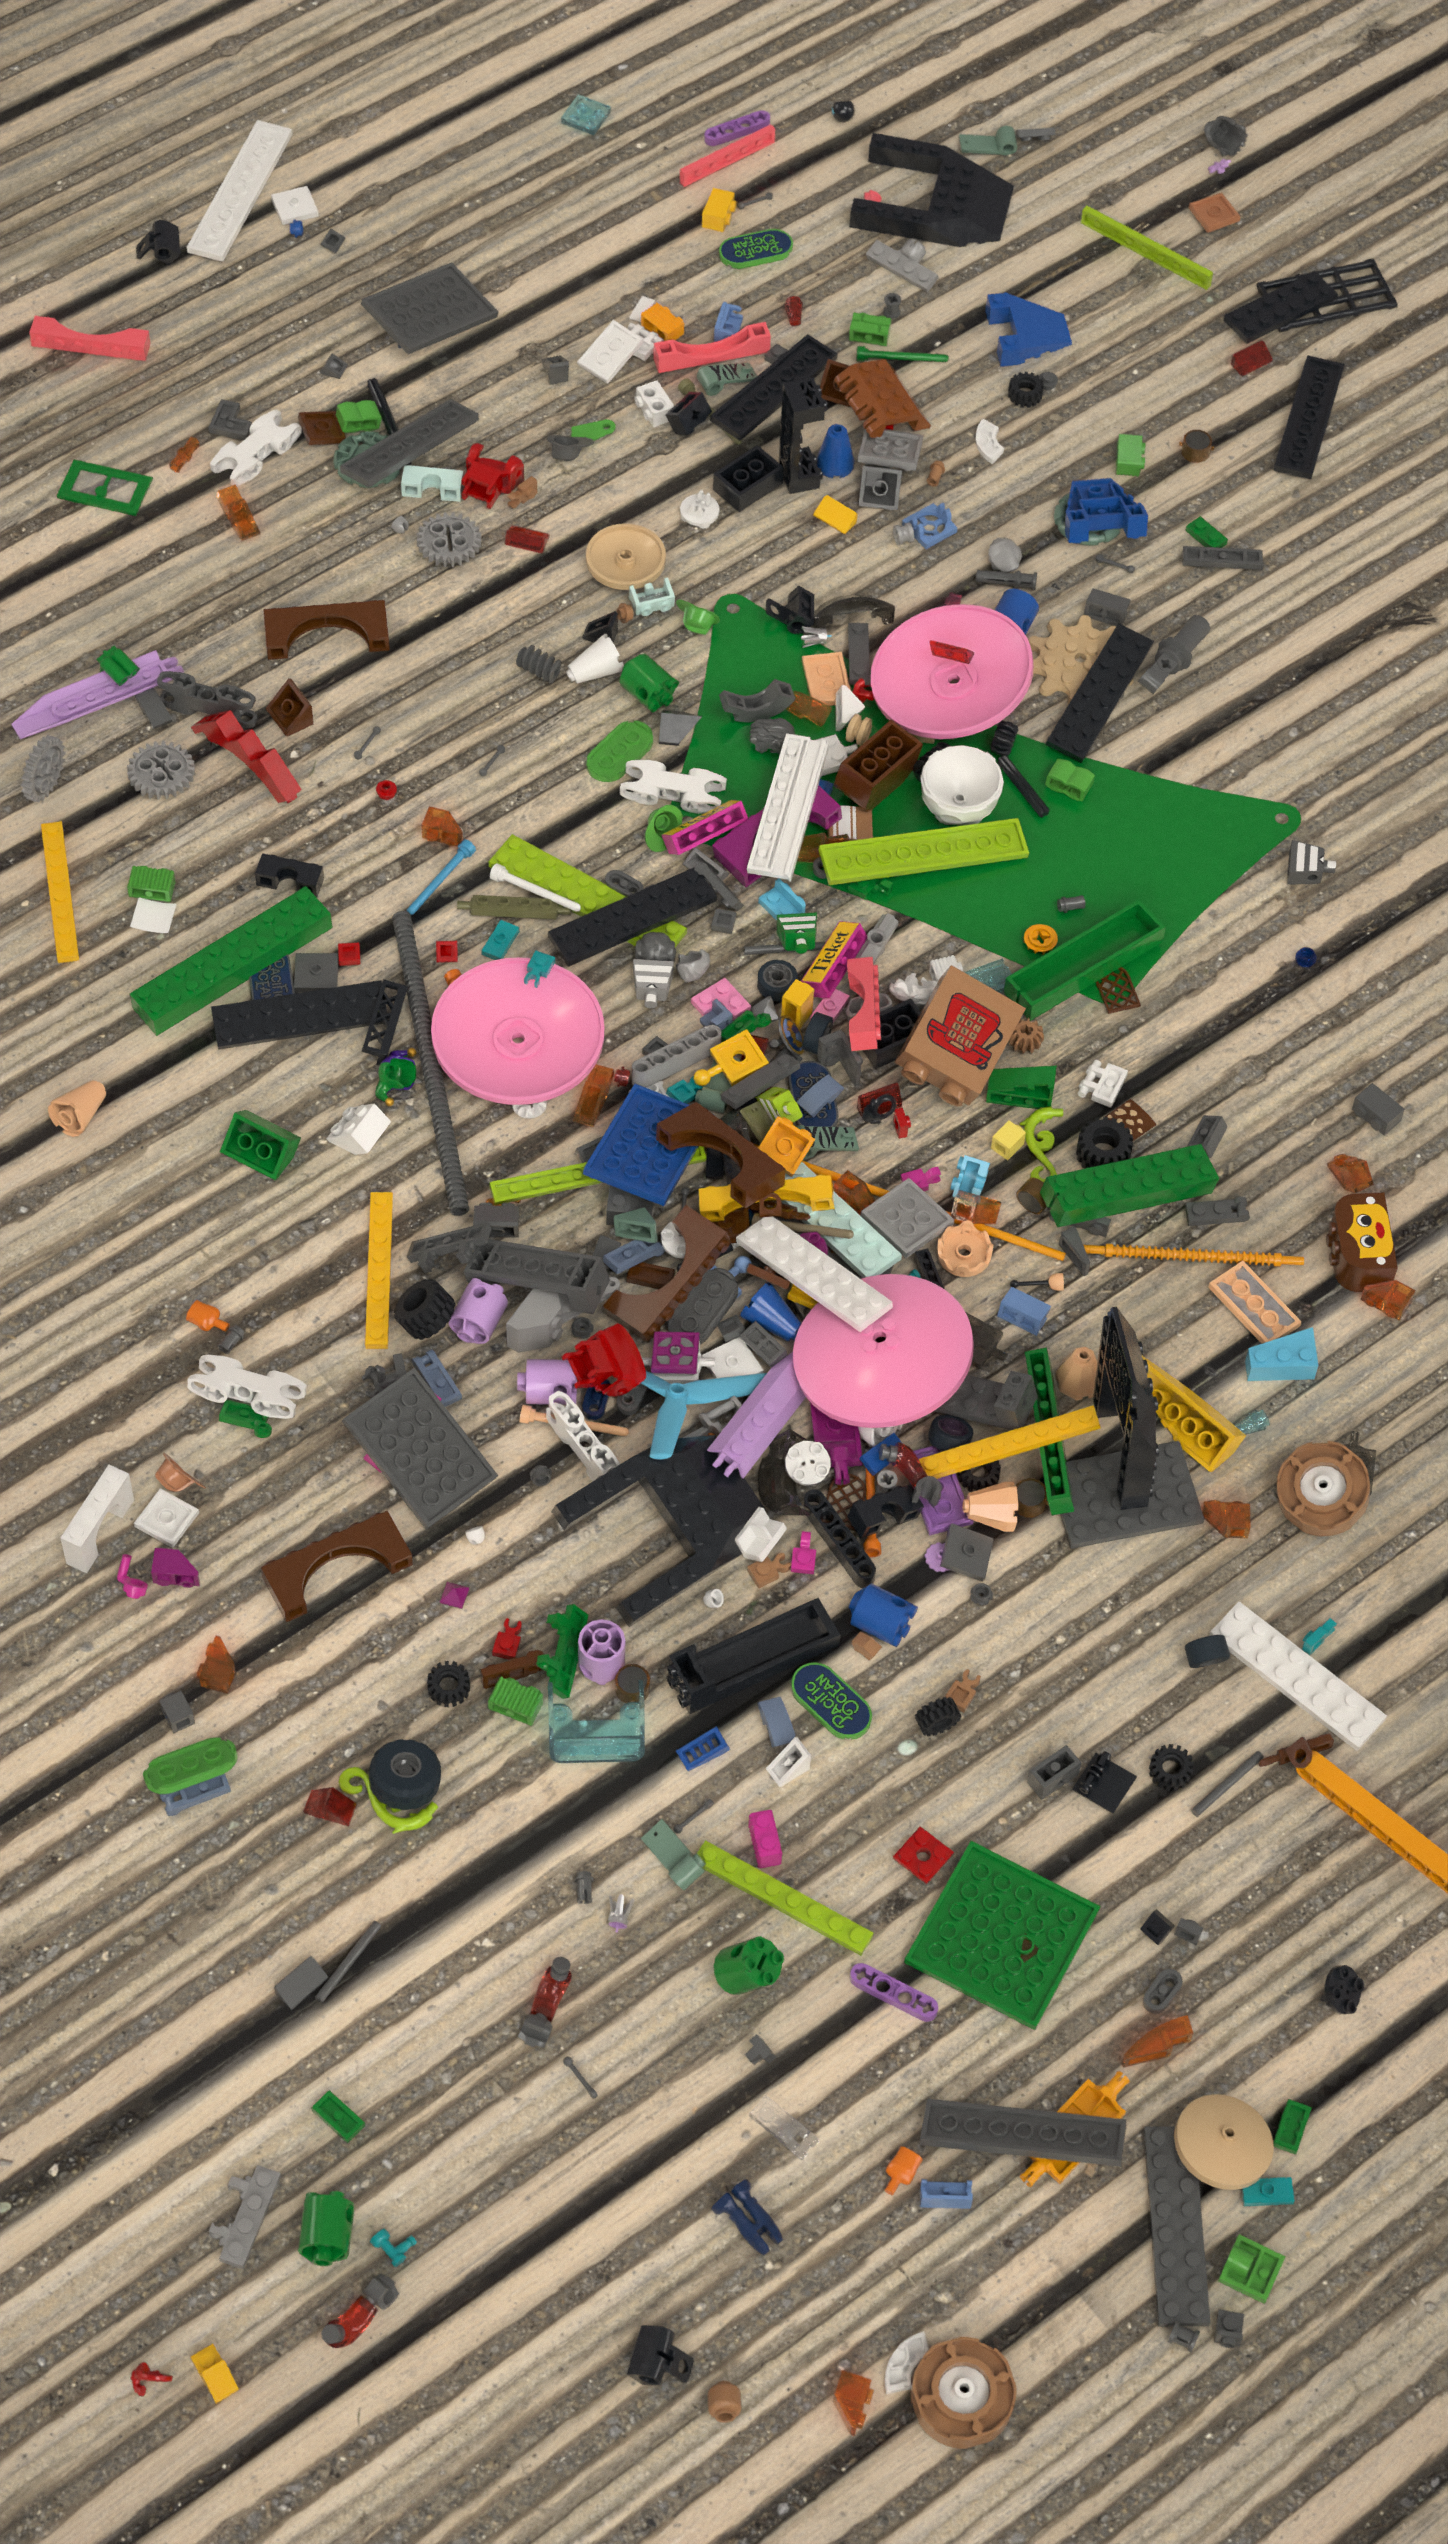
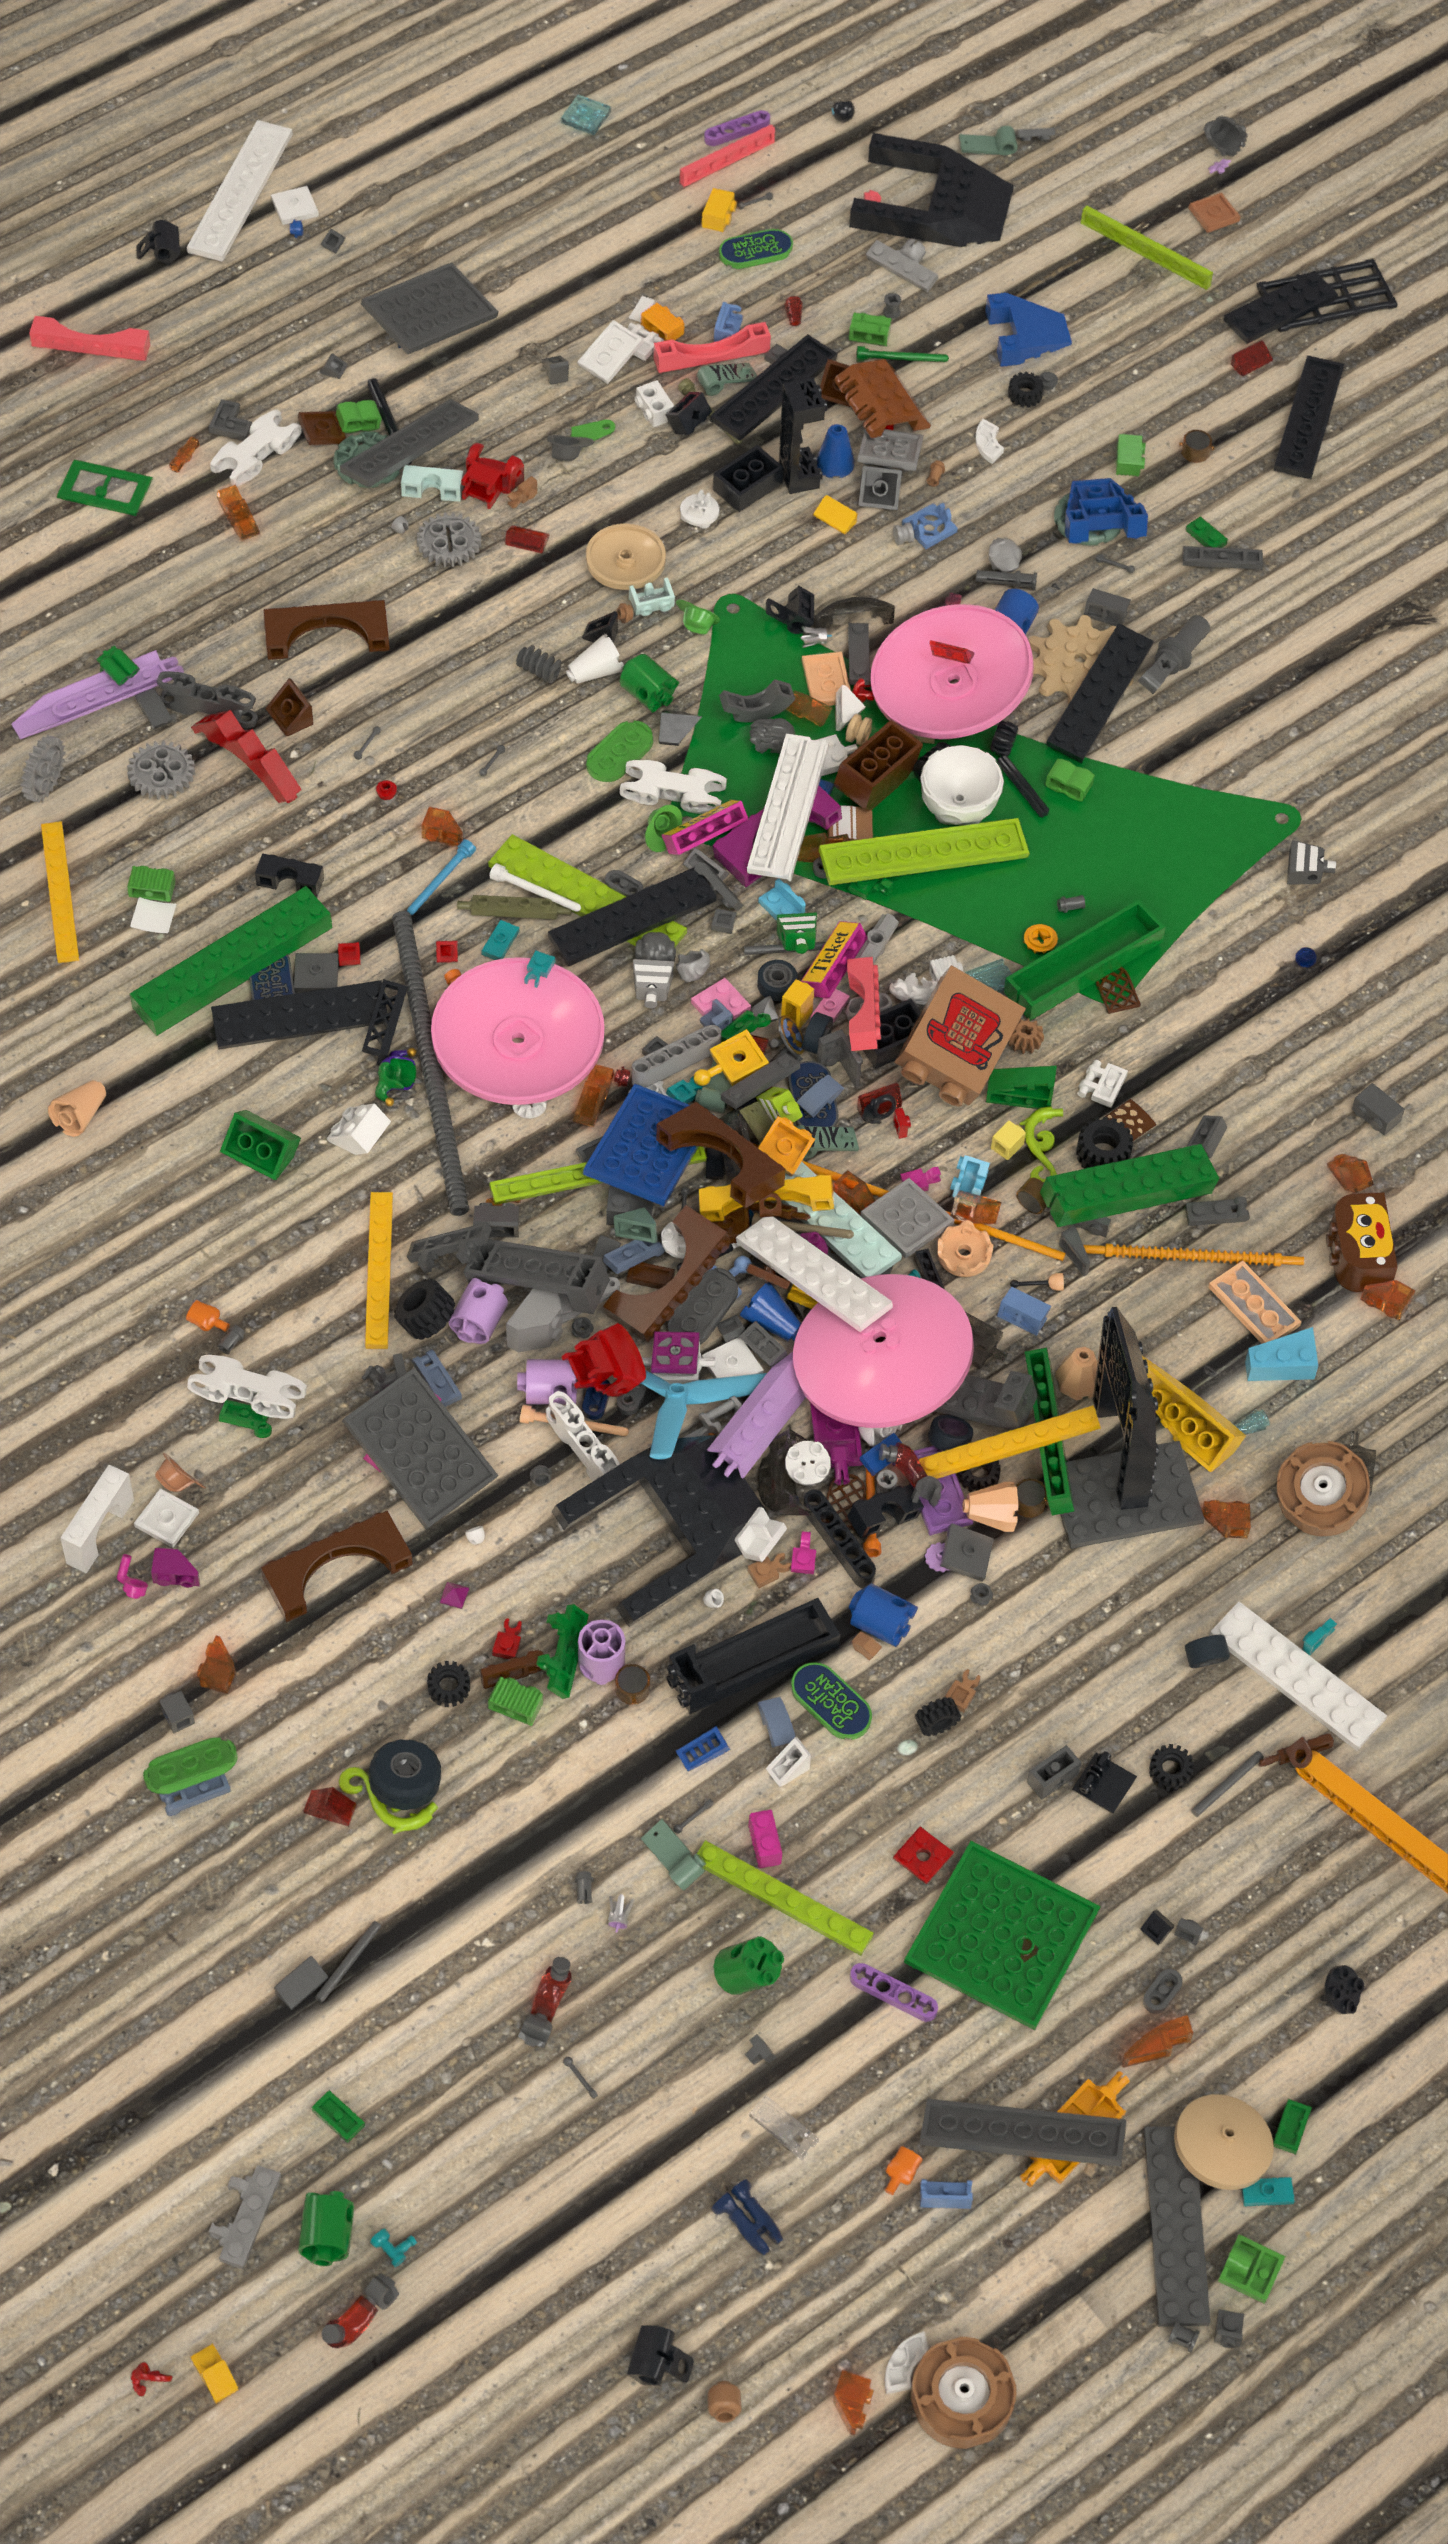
(597, 1739): clear light blue windscreen -> none

